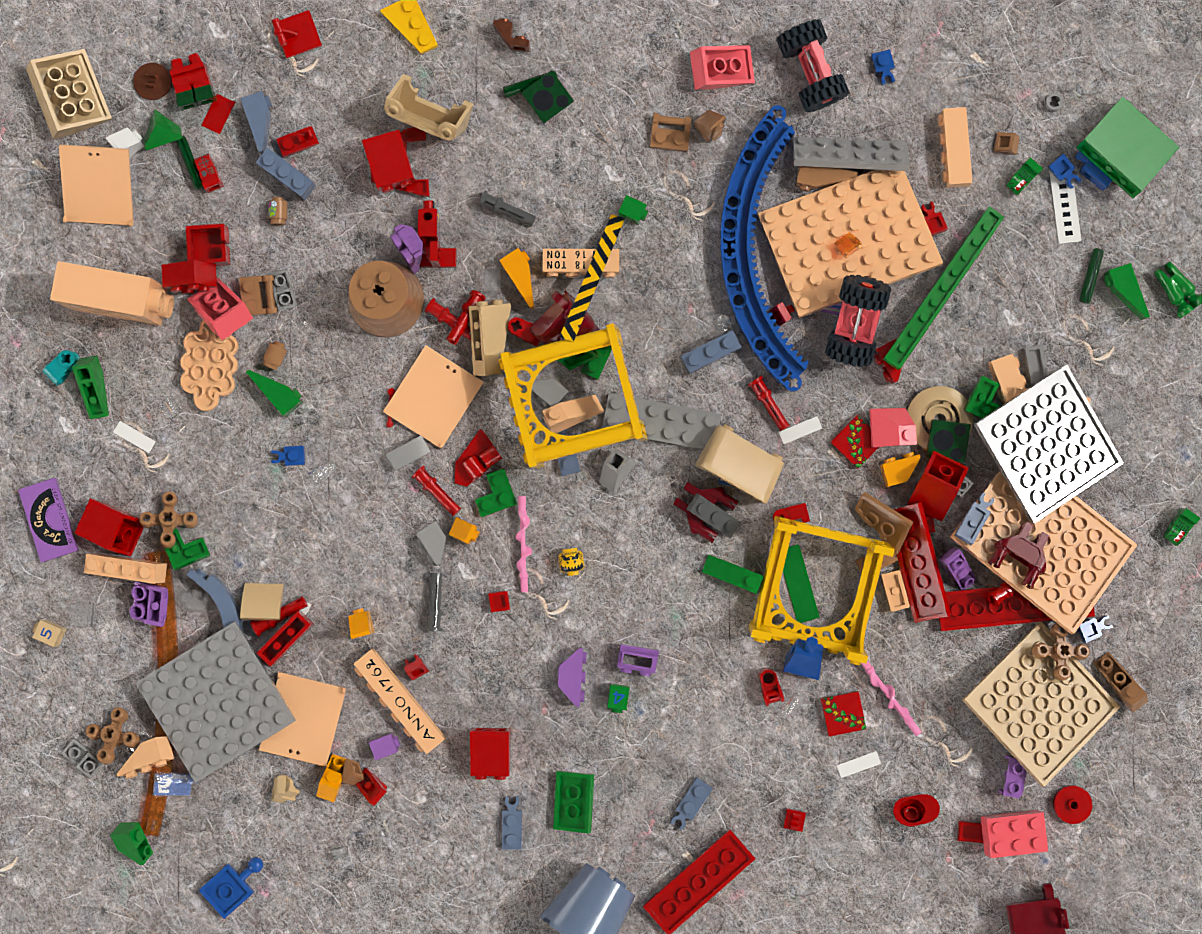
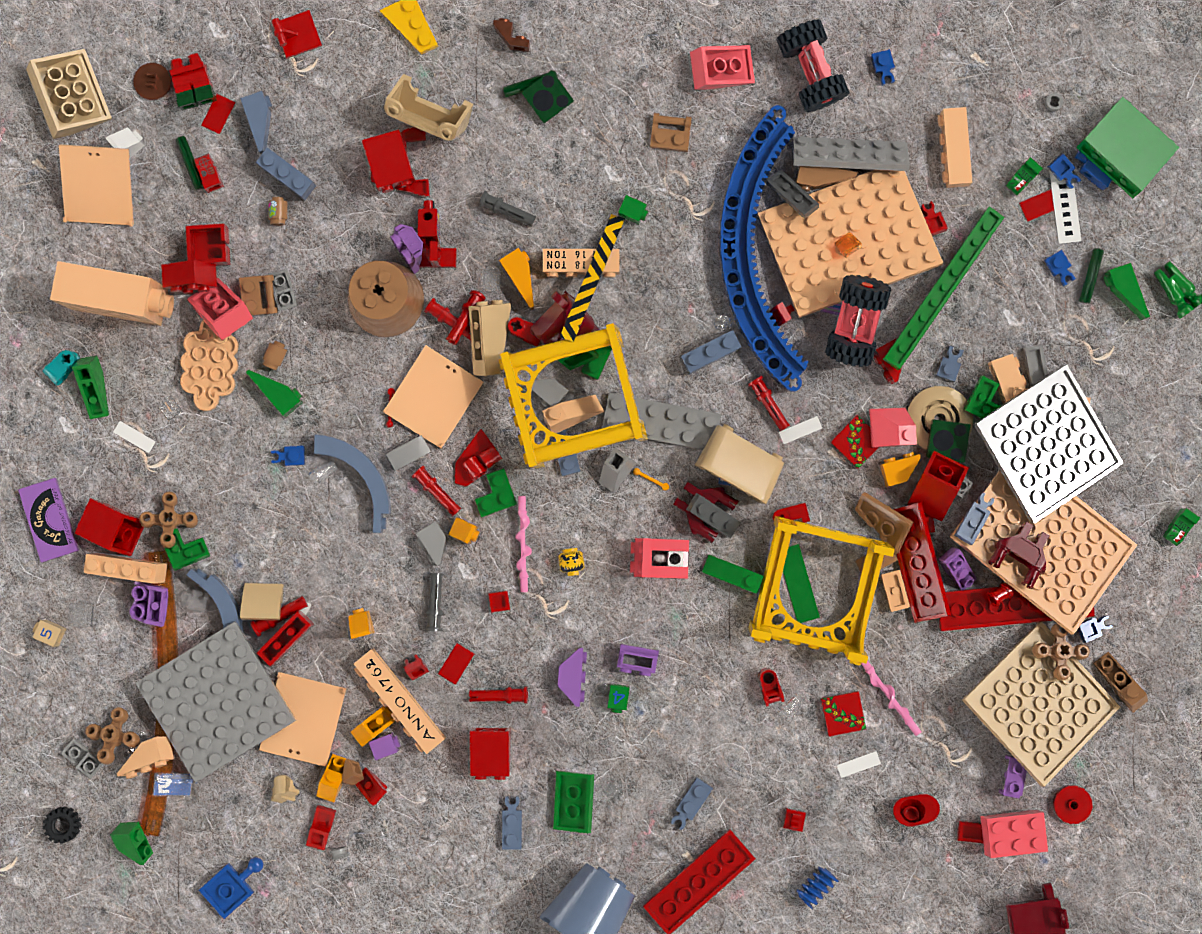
(50, 827): none -> black tyre
(161, 131): green slope -> none
(297, 141): red plate -> none
(321, 827): none -> red slope
(366, 468): none -> sand blue arch
(373, 726): none -> light orange slope
(456, 663): none -> red sticker
(509, 695): none -> red pin
(642, 562): none -> coral brick
(665, 486): none -> light orange hinge
(710, 125): medium nougat slope -> none
(792, 194): none -> dark grey plate
(804, 658): blue torso -> none
(817, 886): none -> blue piece
(949, 366): none -> sand blue plate
(1006, 143): medium nougat slope -> none
(1038, 205): none -> red sticker
(1059, 264): none -> blue plate

